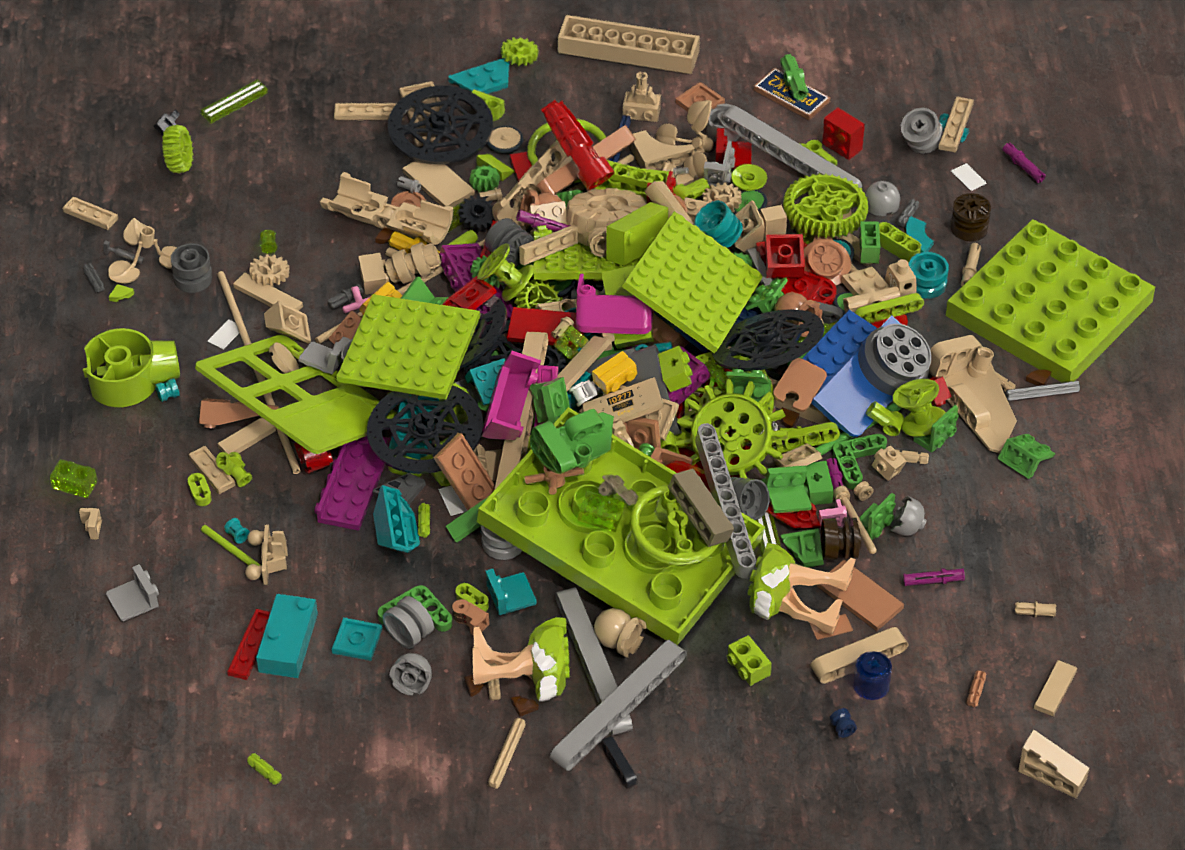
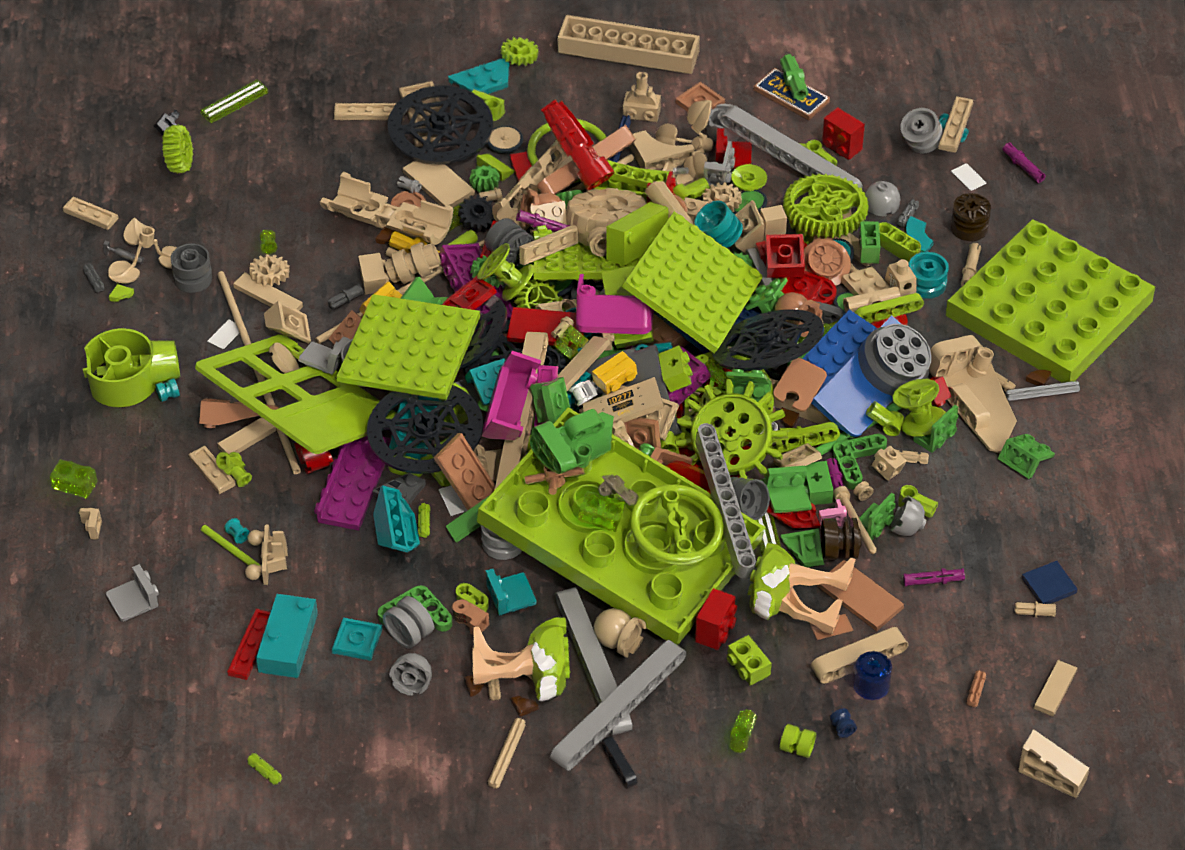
(196, 490): lime beam -> none
(358, 301): bright pink piece -> none
(701, 507): dark tan brick -> none
(716, 619): none -> red brick
(742, 731): none -> clear neon green piece
(798, 741): none -> lime wheel
(929, 505): none -> lime piece
(1049, 583): none -> dark blue tile

